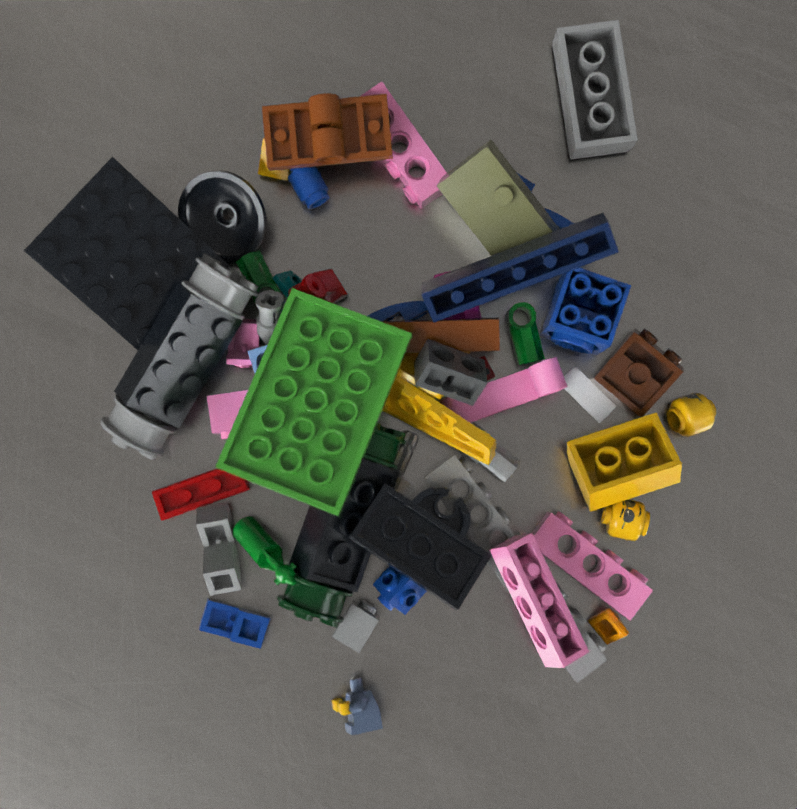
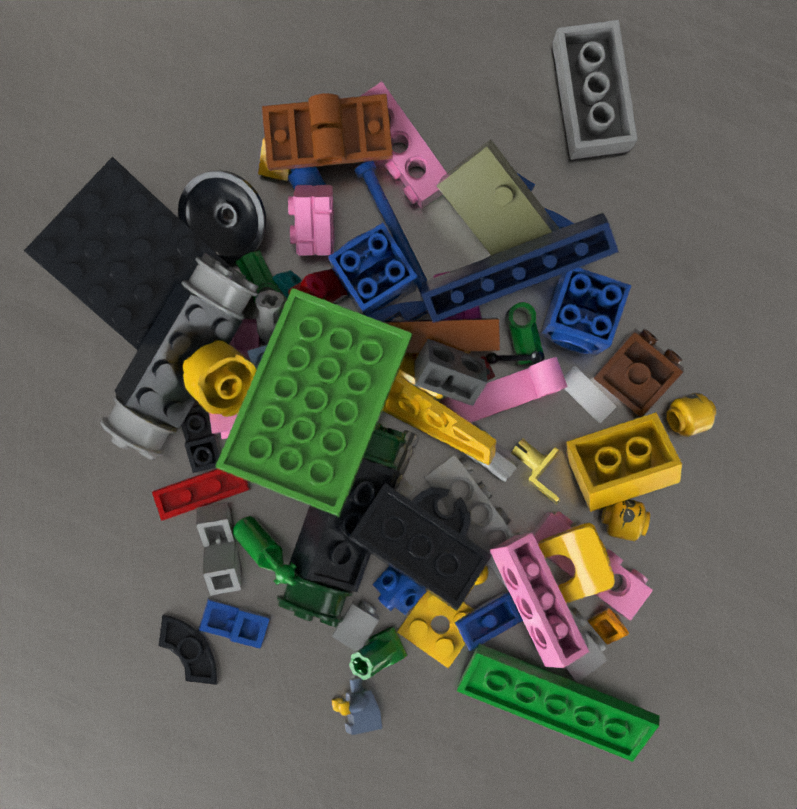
(191, 648): none -> black tile
(200, 444): none -> black slope
(218, 378): none -> yellow brick
(313, 219): none -> bright pink brick
(366, 171): none -> blue bar
(373, 270): none -> blue brick
(382, 651): none -> green piece
(418, 629): none -> yellow plate
(488, 620): none -> blue slope
(535, 357): none -> black hinge
(538, 464): none -> light yellow bracket
(557, 703): none -> green plate
(588, 555): none -> yellow piece

